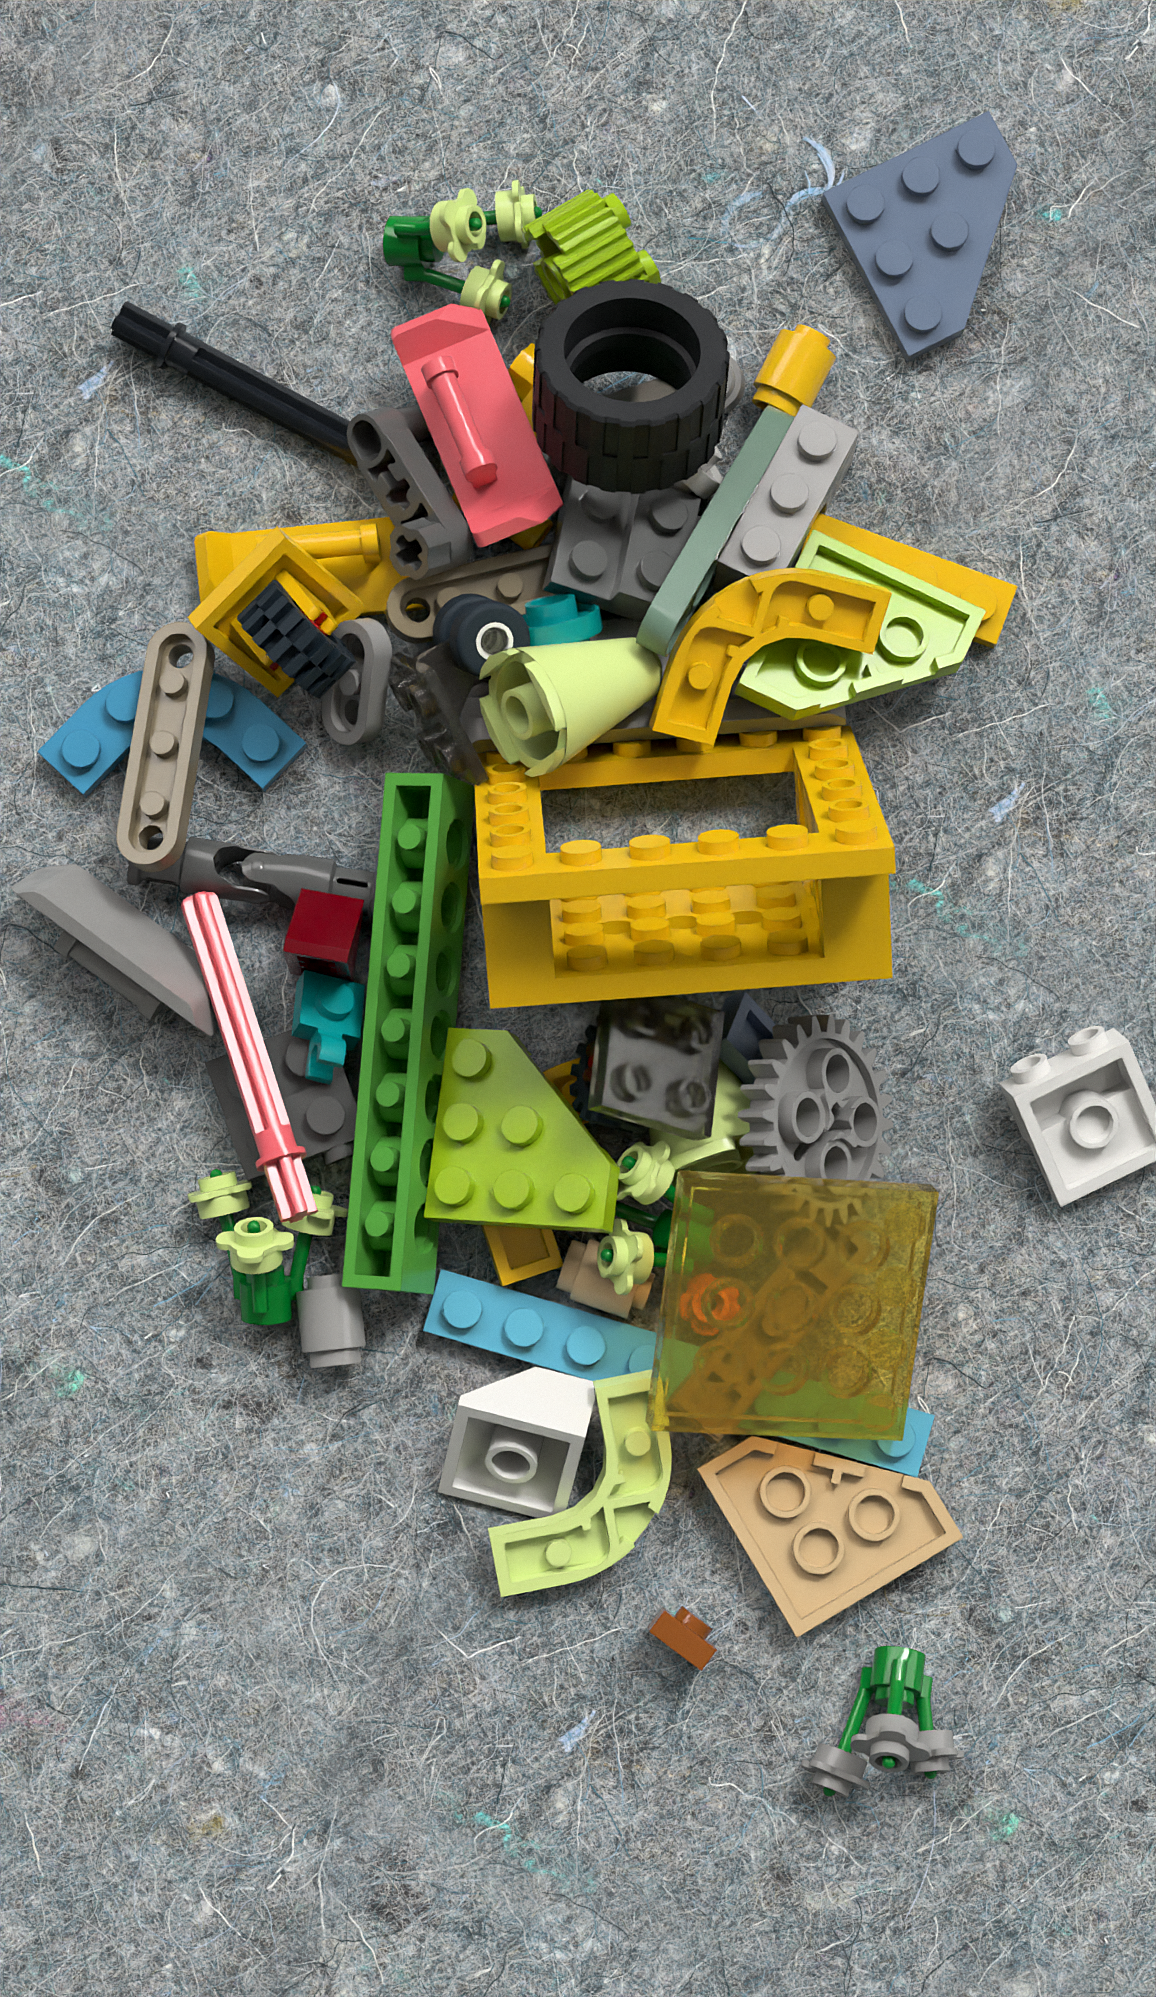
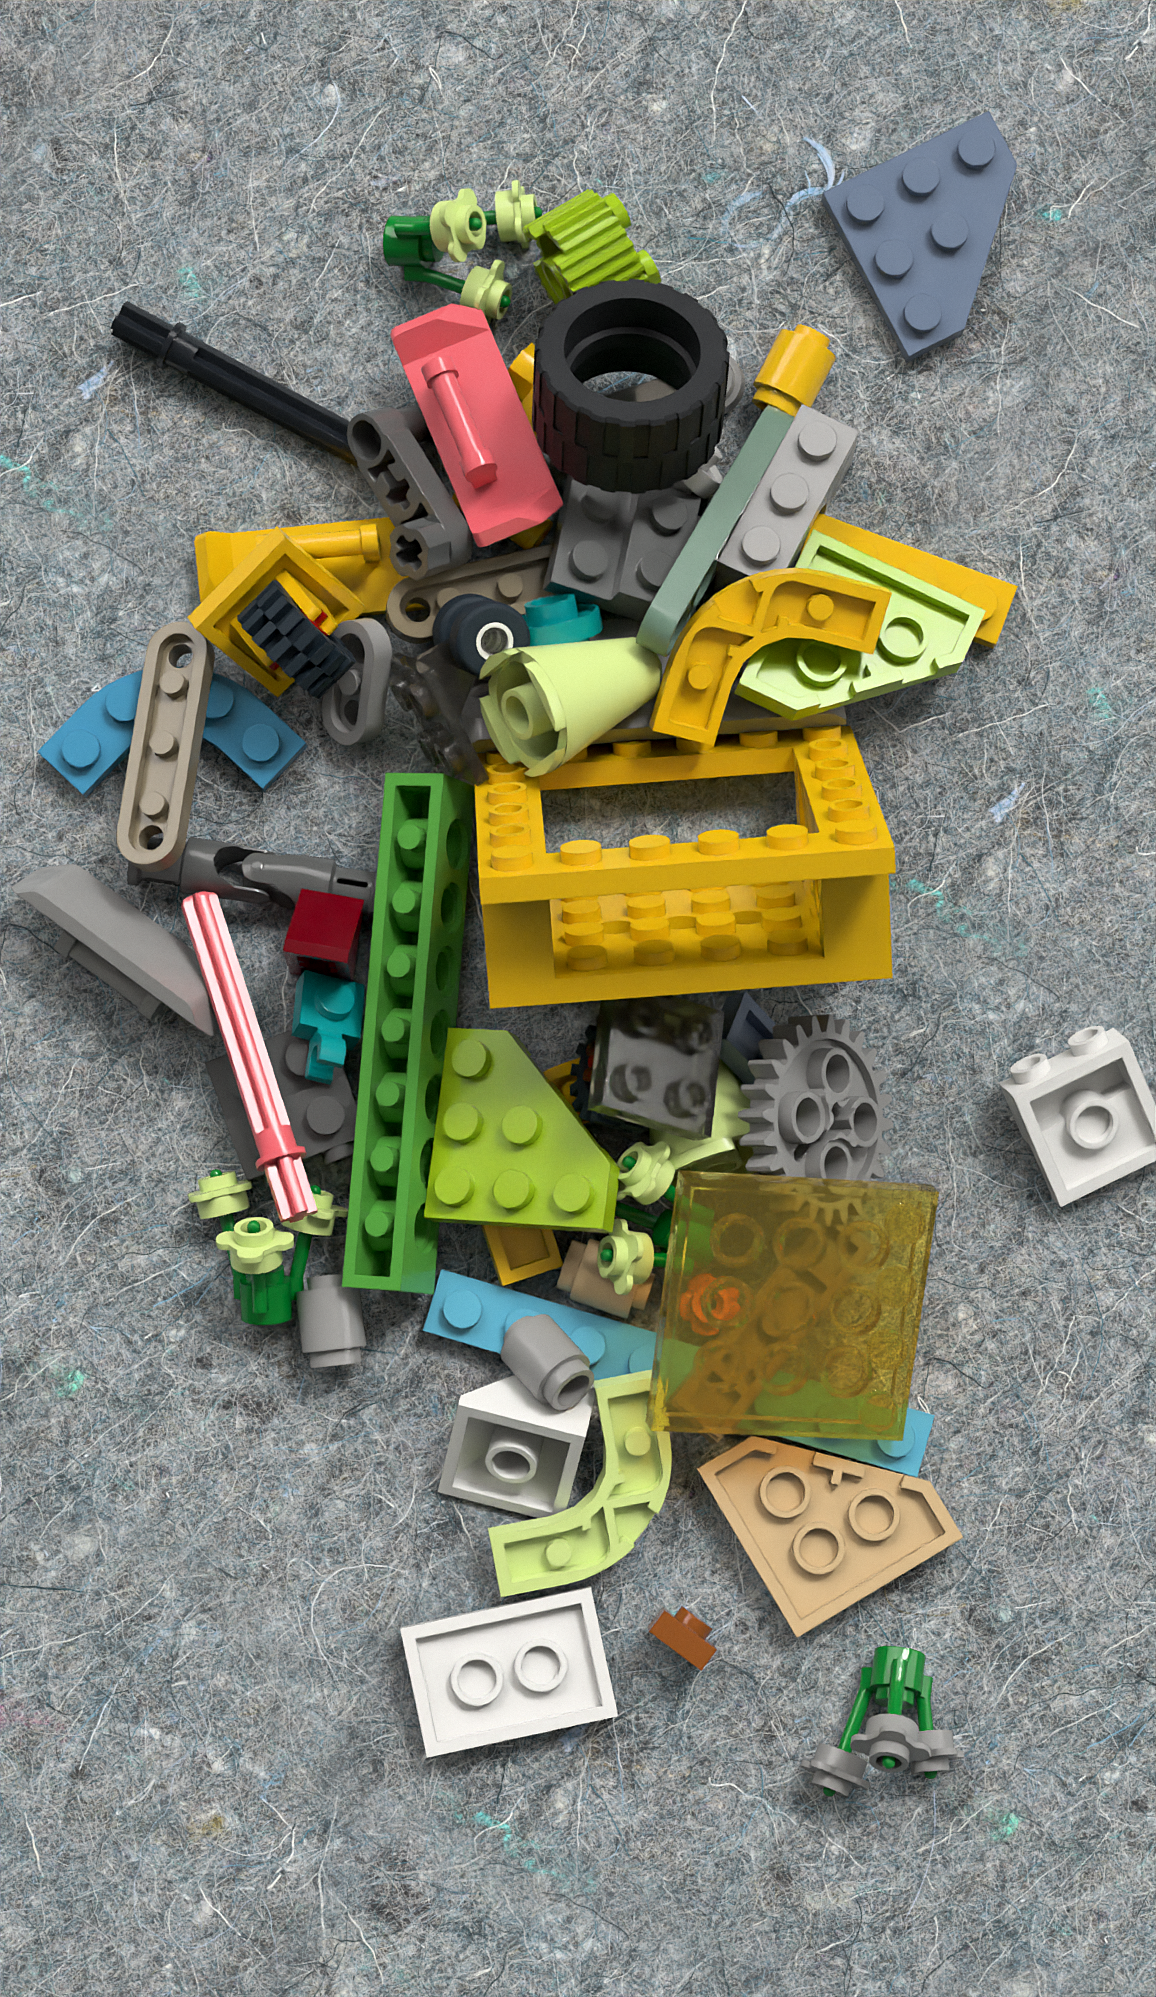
(508, 1671): none -> white plate
(547, 1361): none -> light grey brick

